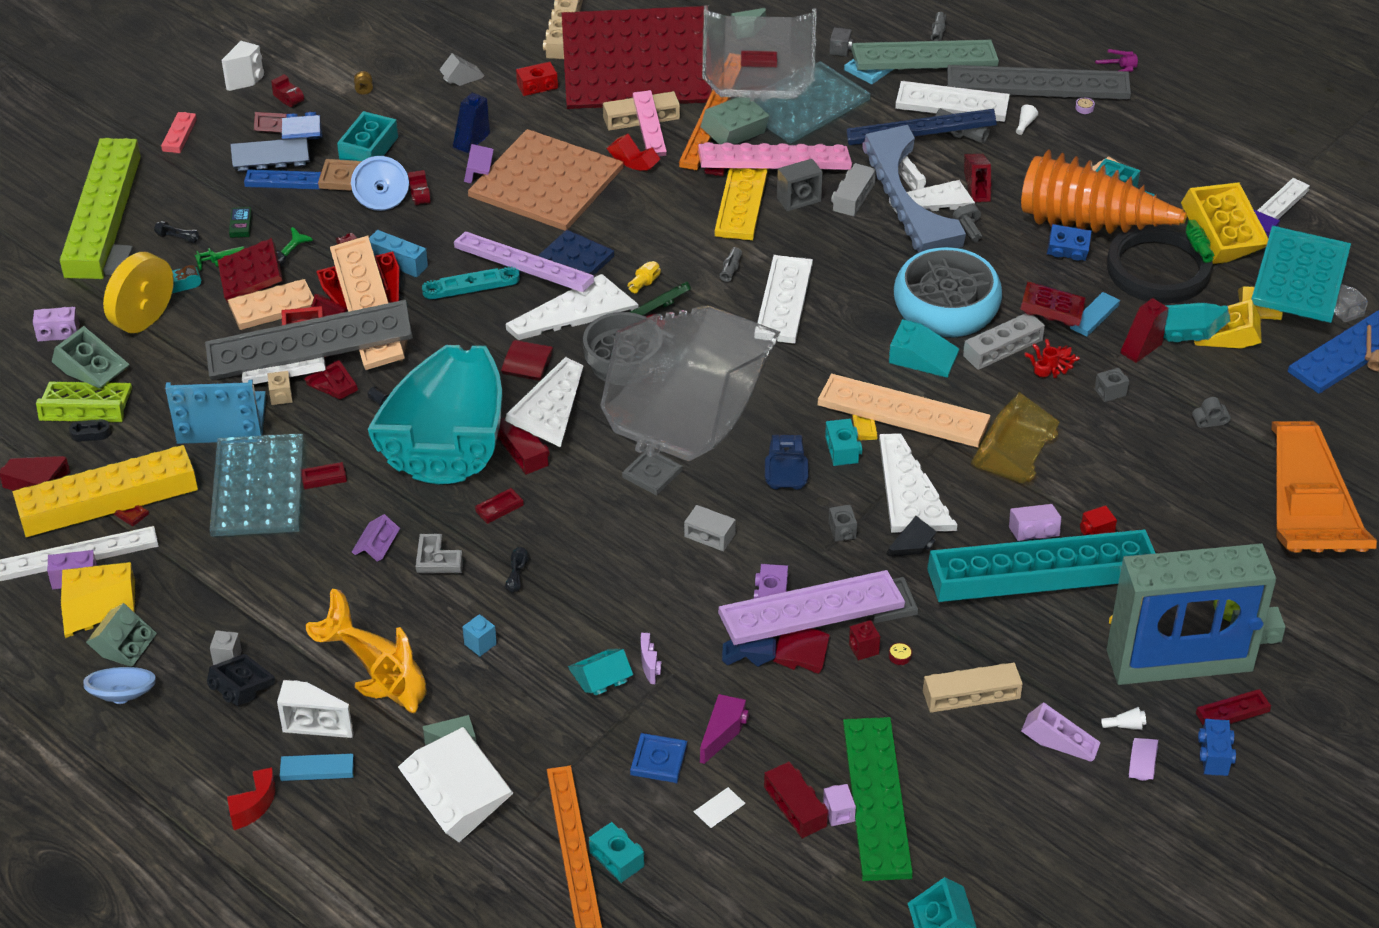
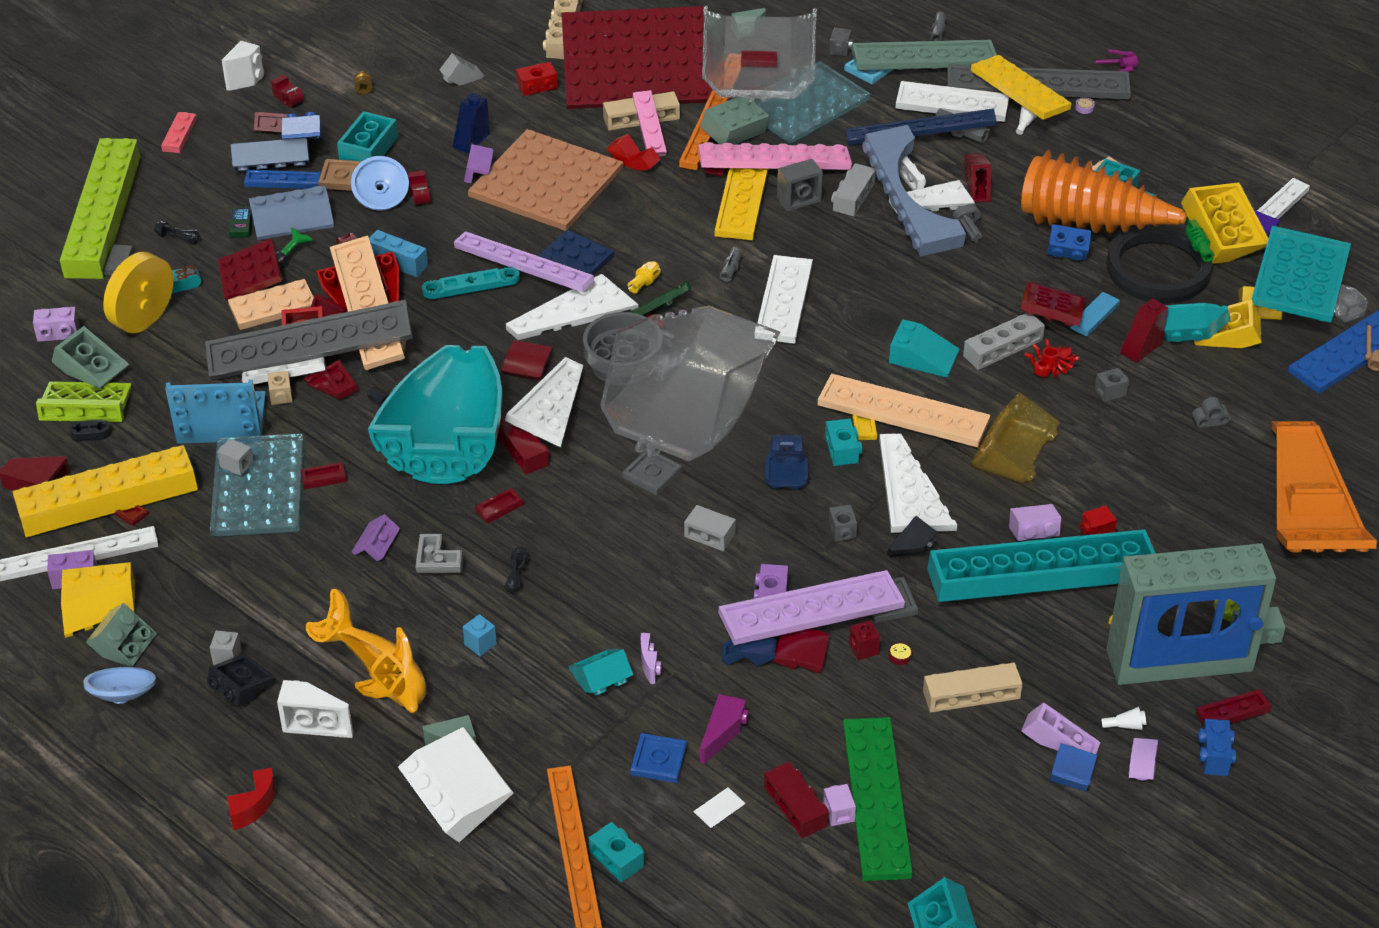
(214, 256): green piece -> none
(235, 457): none -> light grey brick
(300, 209): none -> sand blue slope
(316, 767): dark azure tile -> none
(943, 291): wheel -> none
(1021, 87): none -> yellow plate
(1073, 767): none -> blue piece

